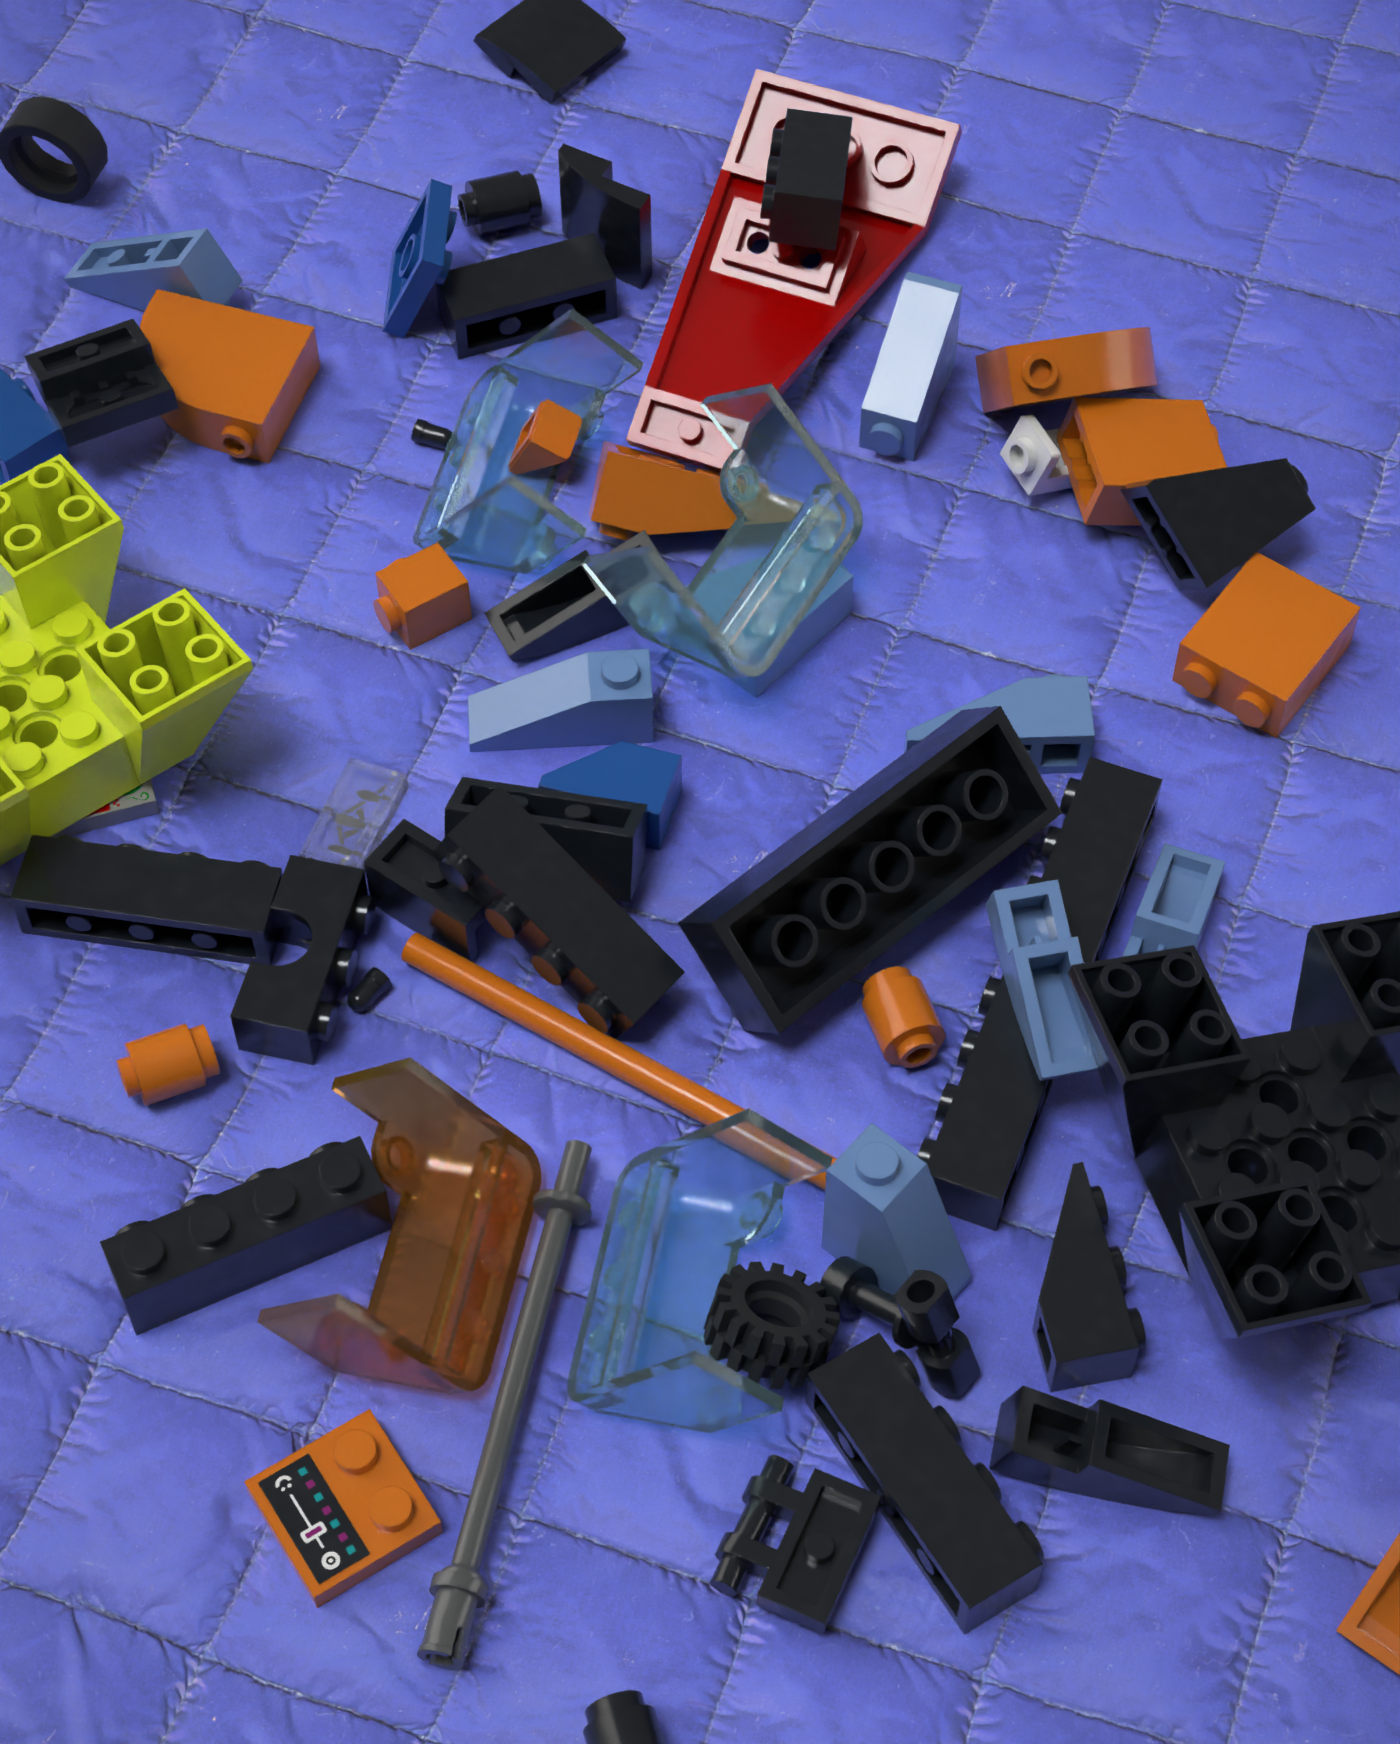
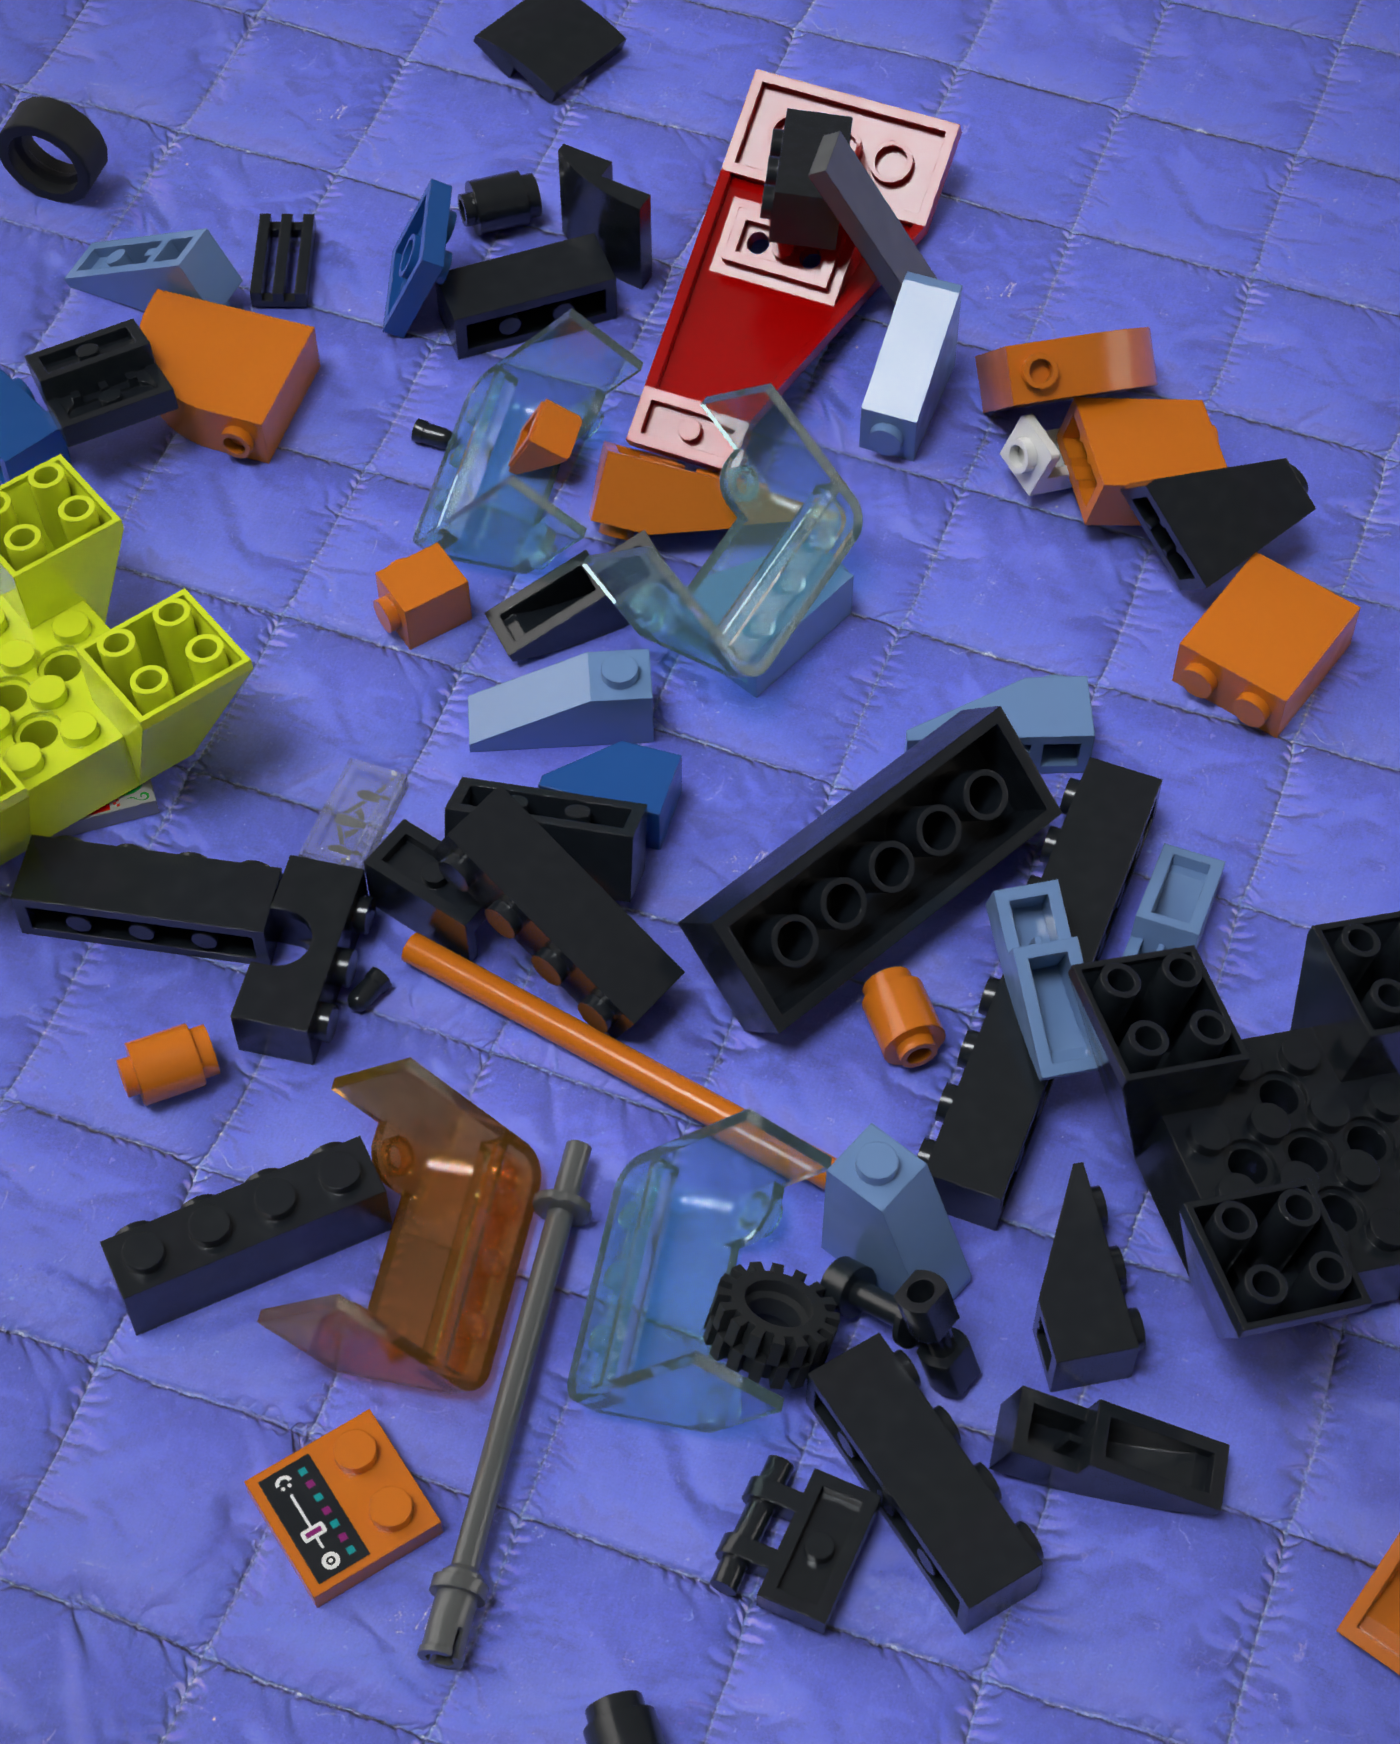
(285, 231): none -> black tile
(865, 214): none -> dark grey tile

